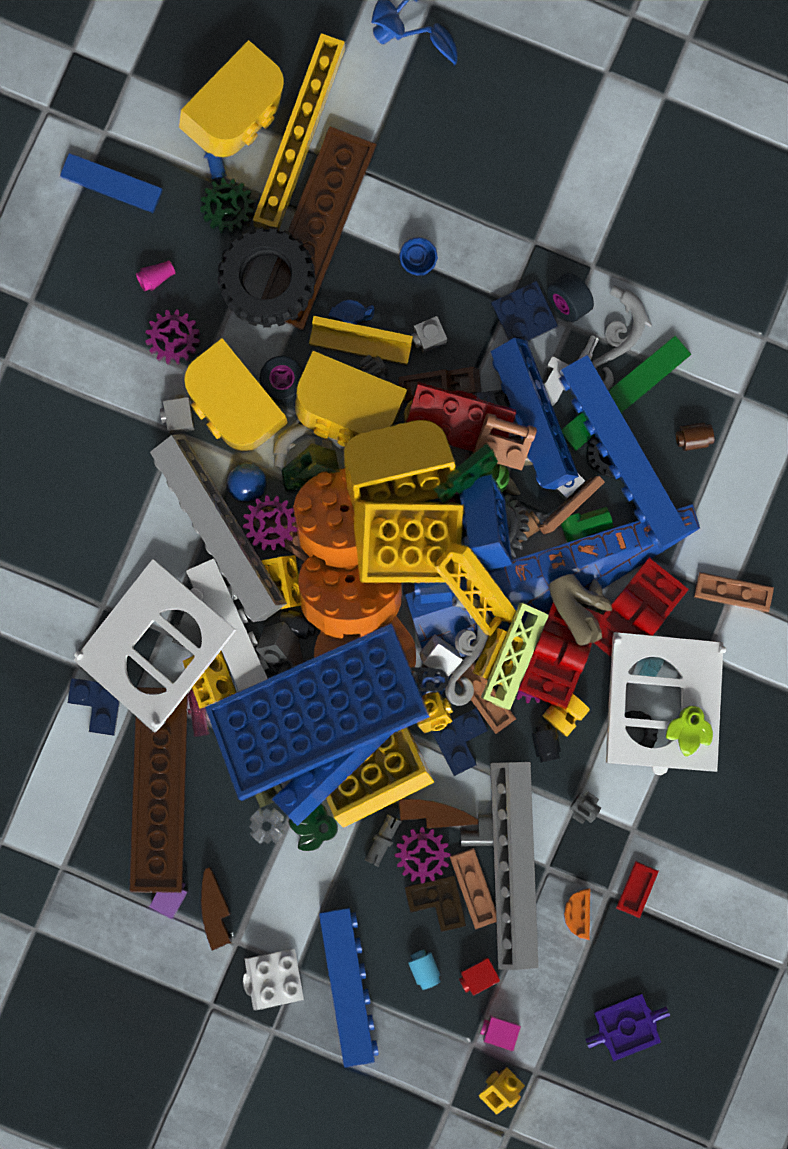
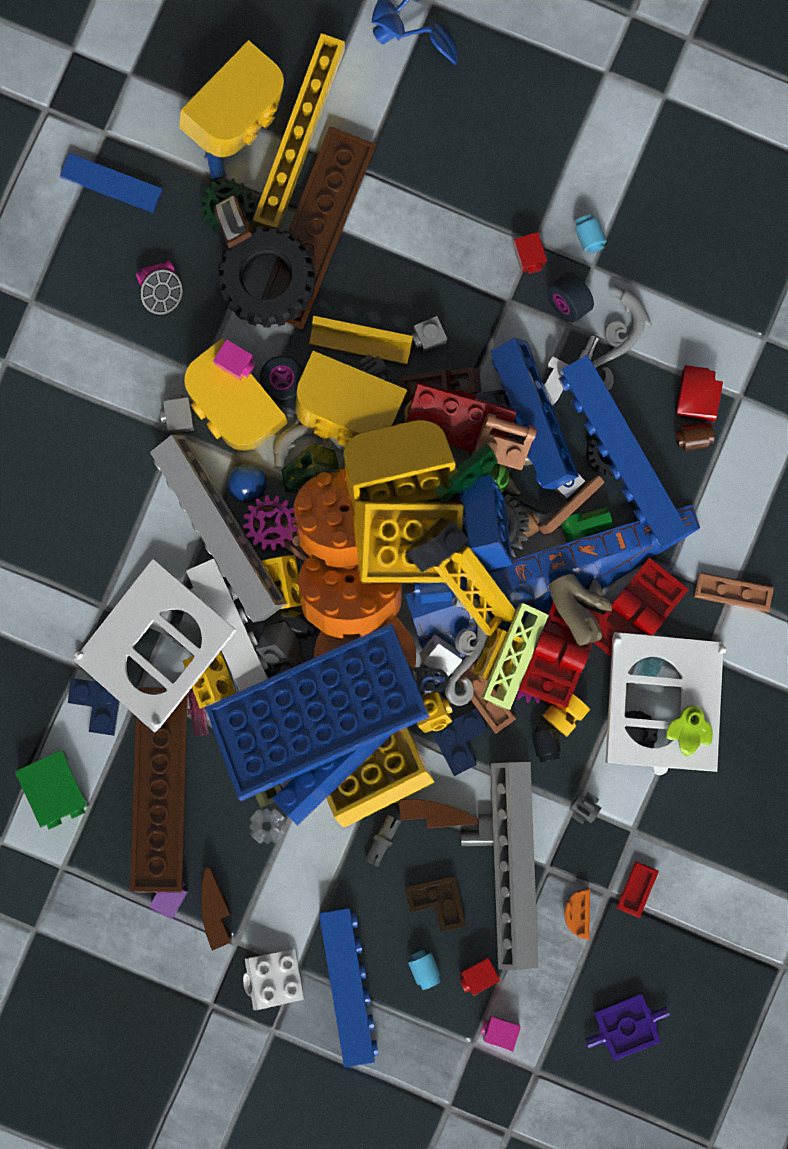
(52, 790): none -> green panel
(161, 292): none -> sticker
(174, 326): magenta gear -> none
(232, 220): none -> slope
(234, 360): none -> dark pink brick
(310, 829): dark green plate -> none
(351, 312): blue piece -> none
(418, 256): blue hair -> none
(422, 866): magenta gear -> none
(436, 544): none -> black slope
(474, 888): nougat tile -> none
(506, 1088): yellow brick -> none
(524, 313): dark blue plate -> none
(530, 253): none -> red brick
(590, 233): none -> medium azure brick
(633, 386): green tile -> none
(698, 394): none -> red piece

